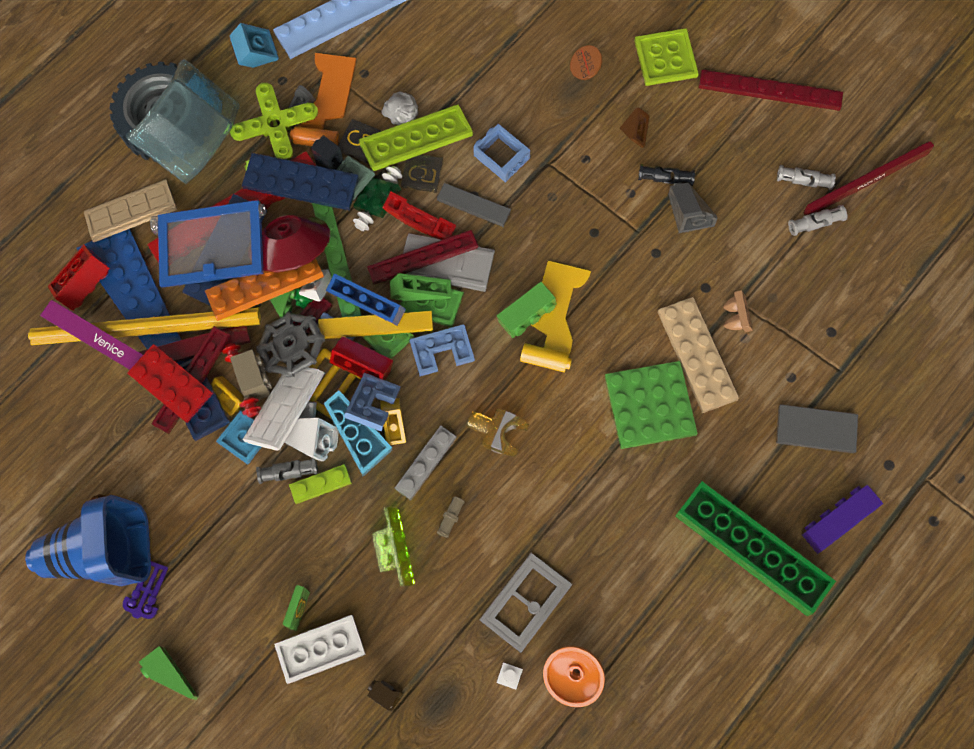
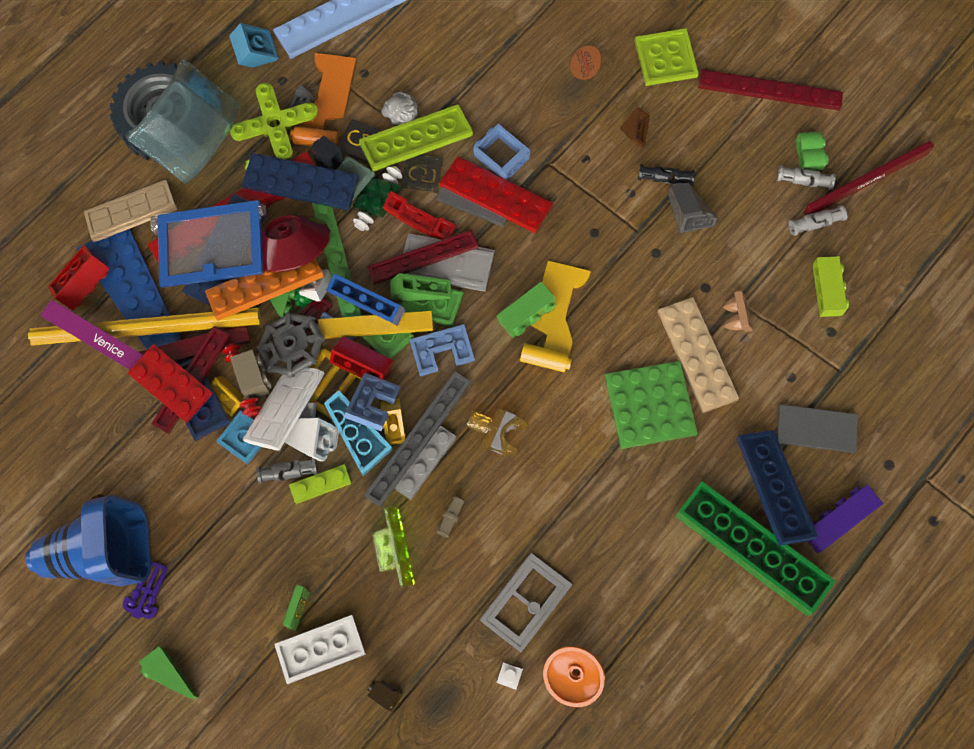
(417, 439): none -> dark grey plate
(496, 194): none -> red plate
(776, 488): none -> dark blue plate
(811, 151): none -> bright green brick
(830, 286): none -> lime brick

